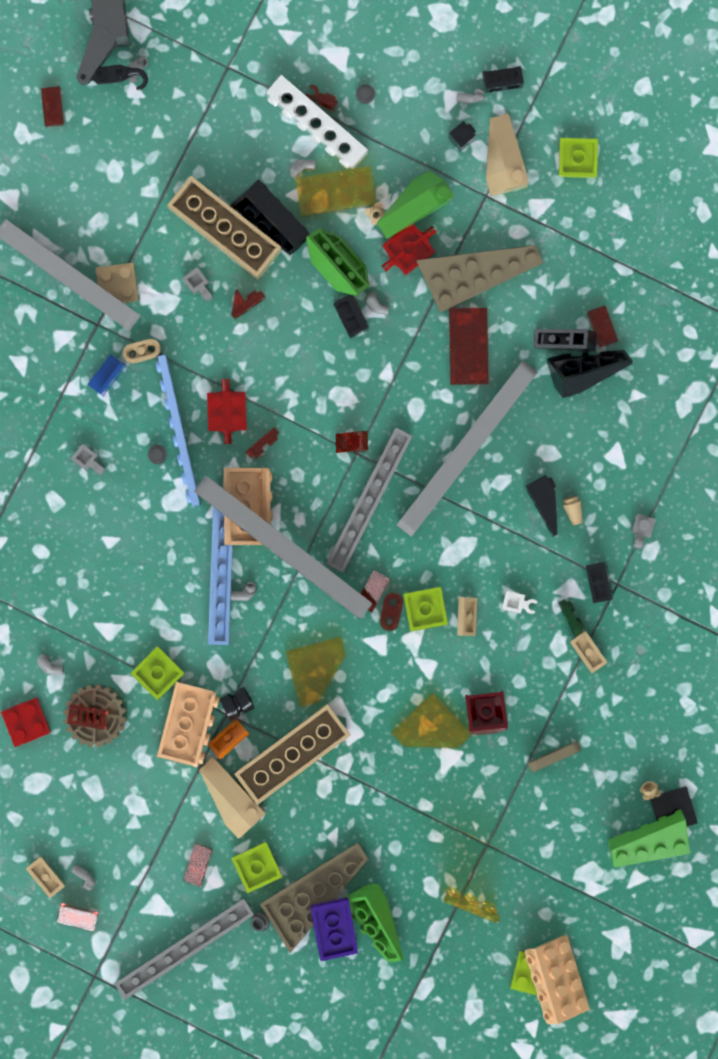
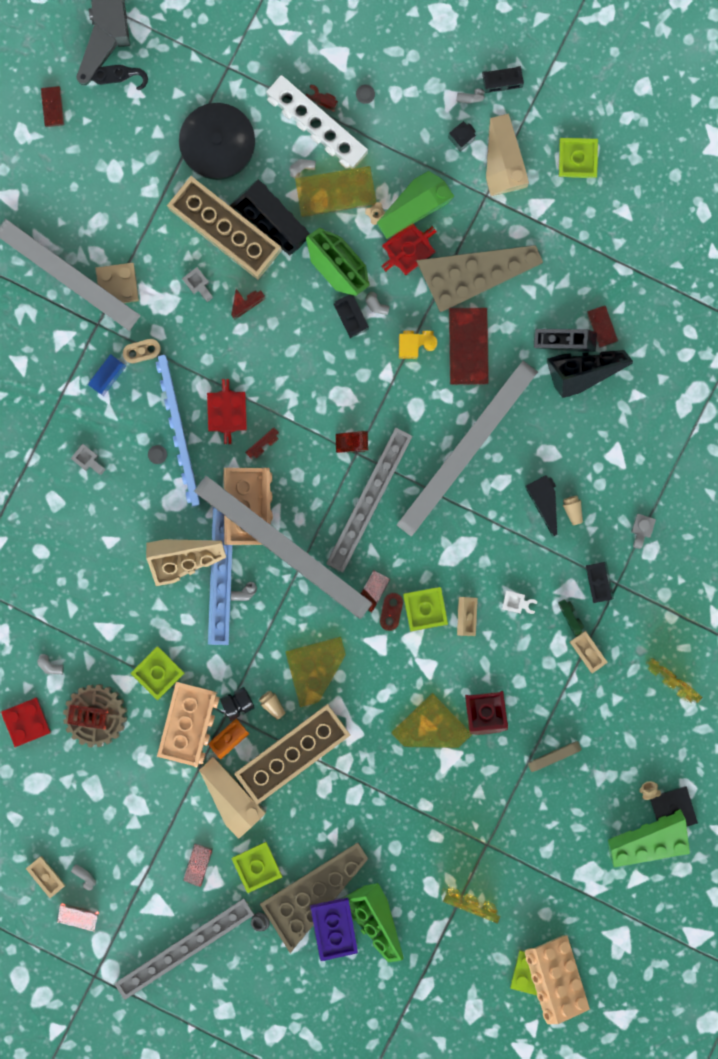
(139, 62): light grey arm -> none
(176, 558): none -> tan wedge
(217, 141): none -> black dish
(272, 704): none -> tan cone
(410, 343): none -> yellow brick
(685, 692): none -> clear yellow plate

